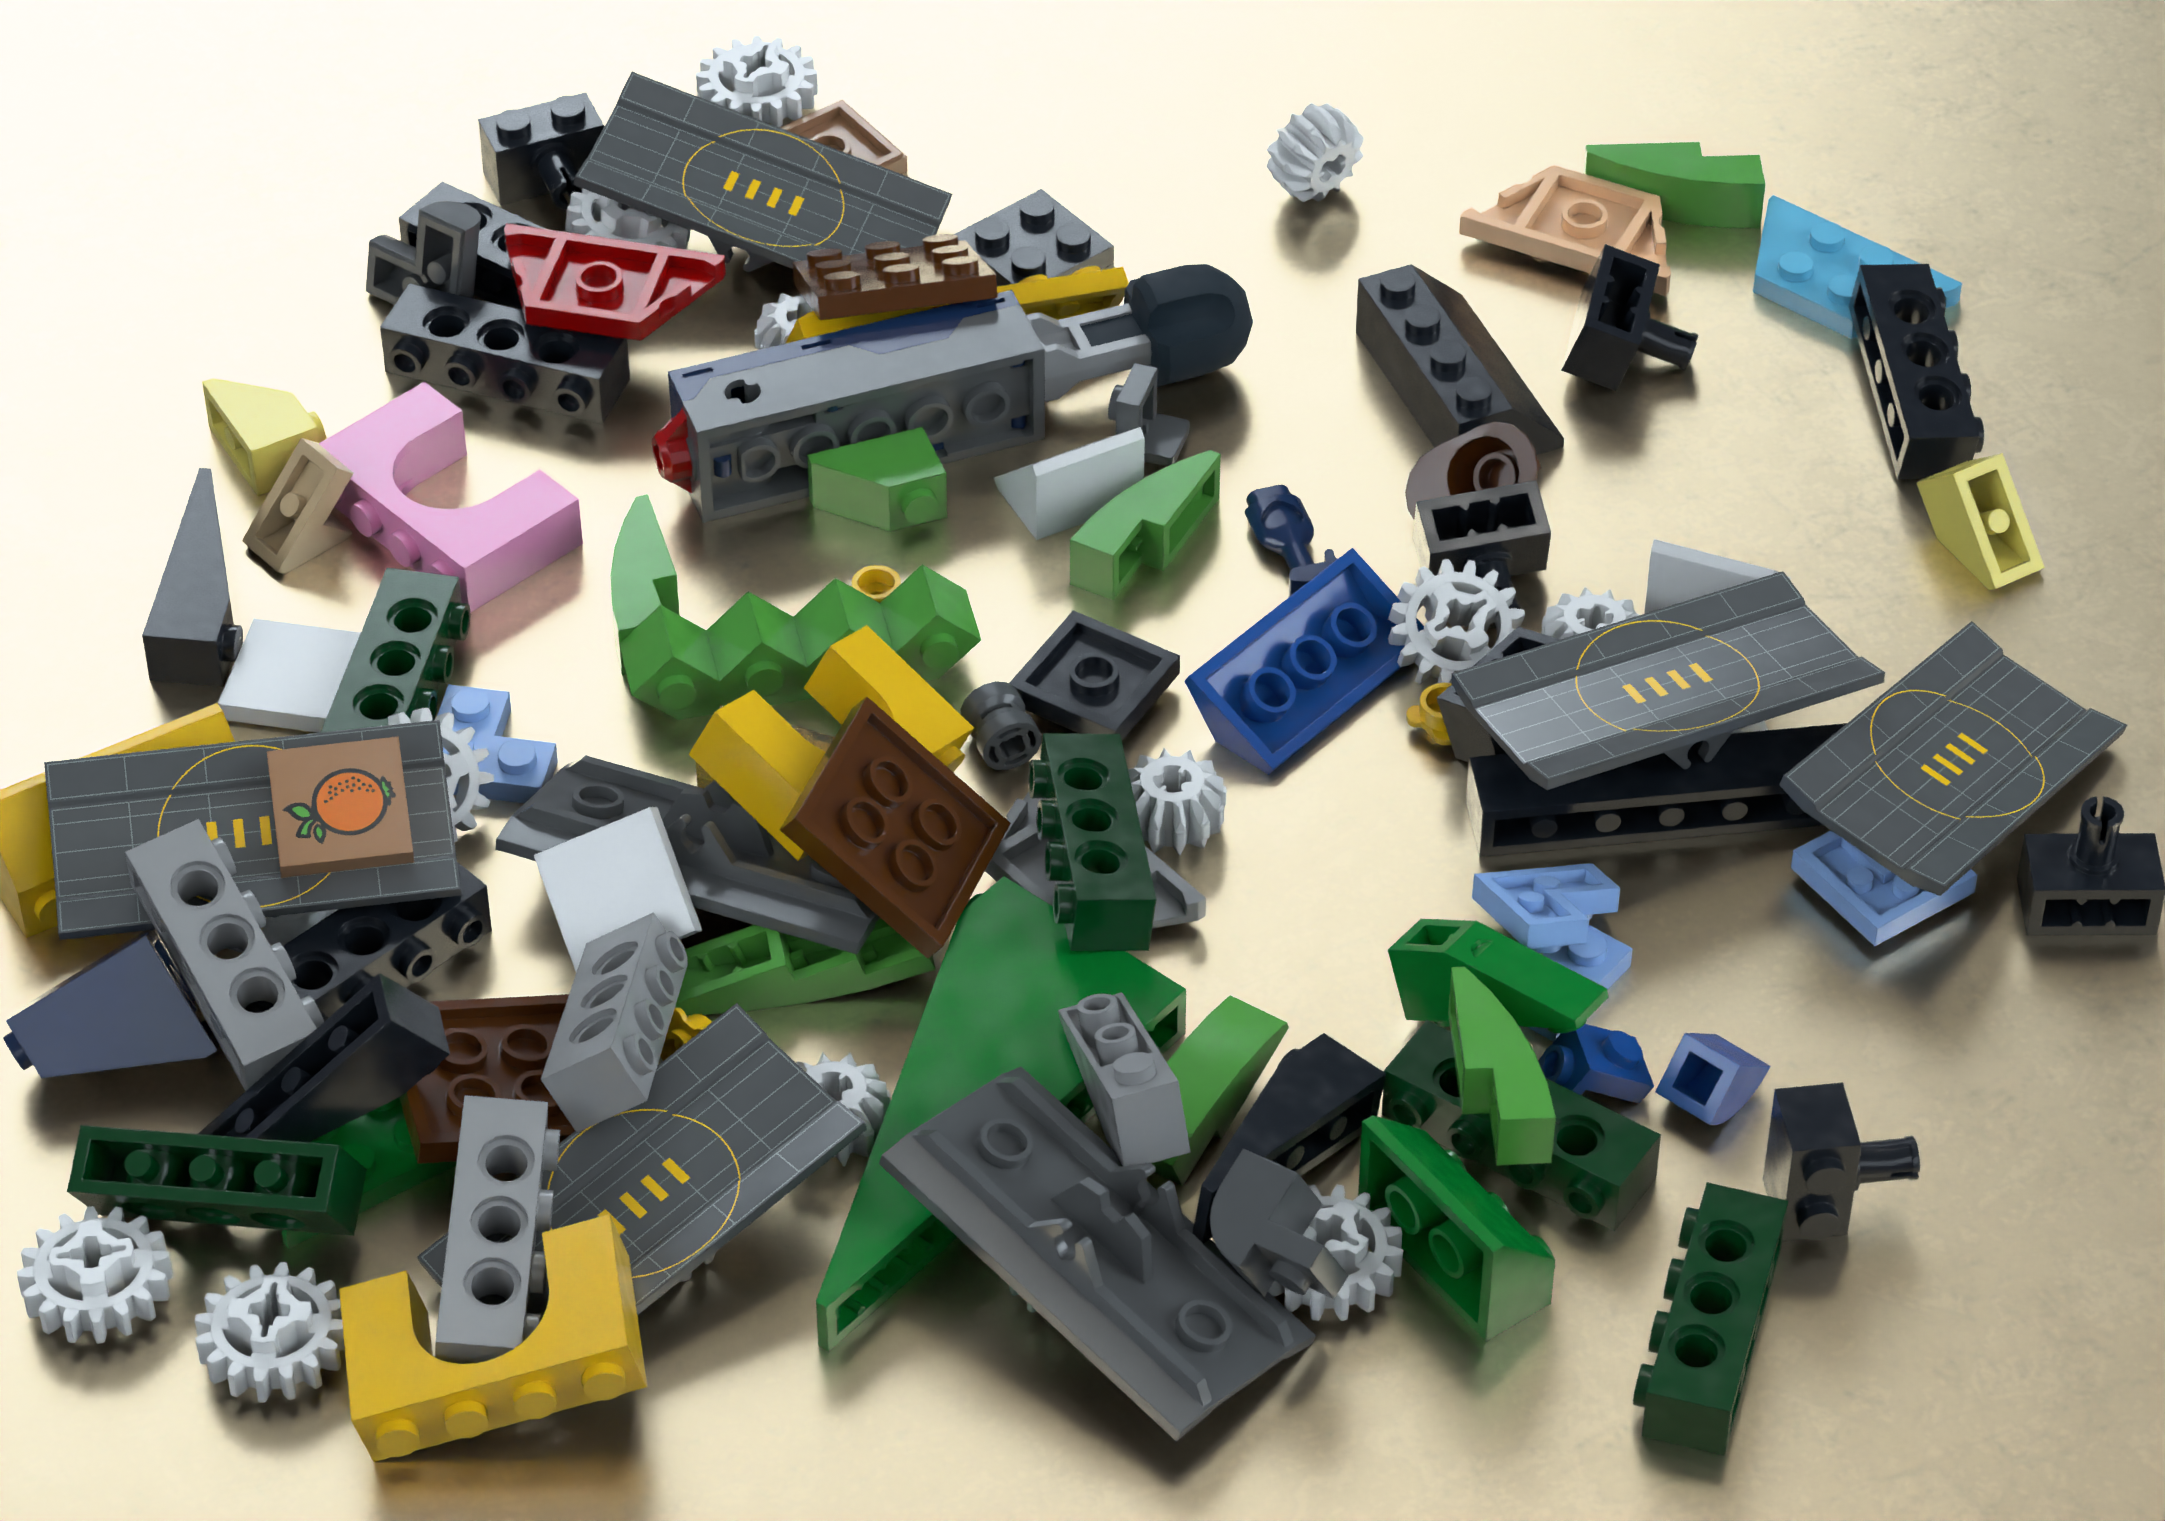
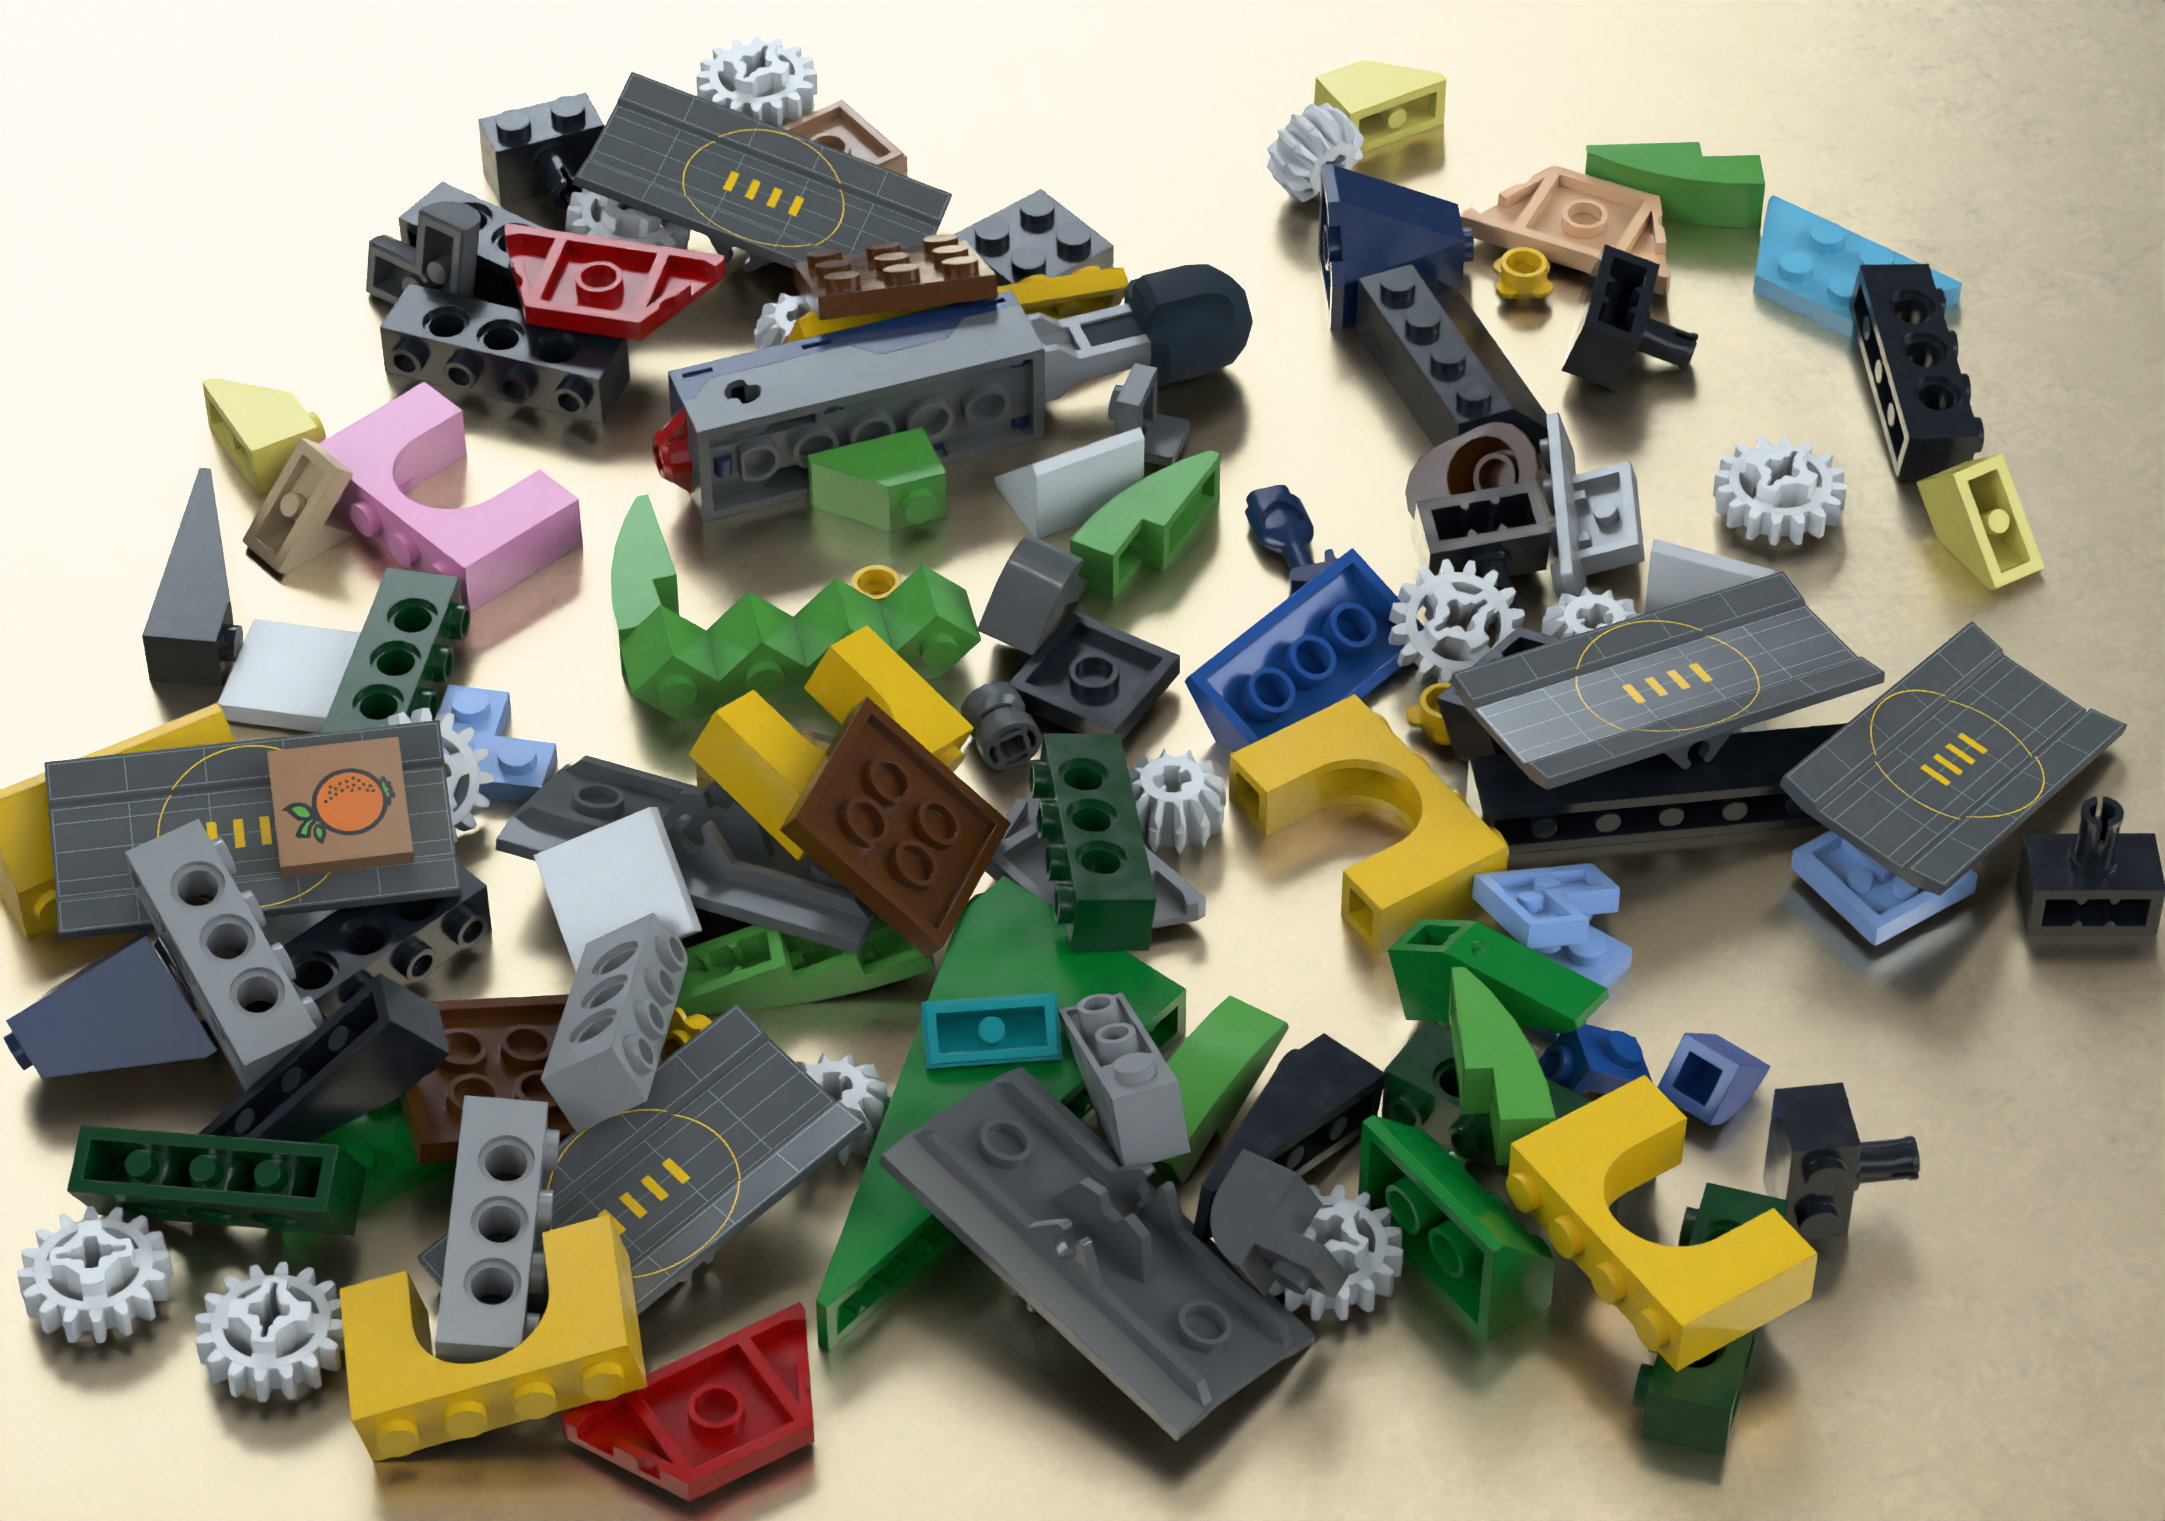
(709, 1411): none -> red wing
(991, 1031): none -> teal slope
(1032, 594): none -> dark grey brick
(1357, 759): none -> yellow arch
(1381, 227): none -> dark blue slope
(1384, 99): none -> light yellow slope
(1523, 274): none -> yellow plate
(1593, 512): none -> light grey bracket
(1675, 1296): none -> yellow arch
(1779, 490): none -> white gear

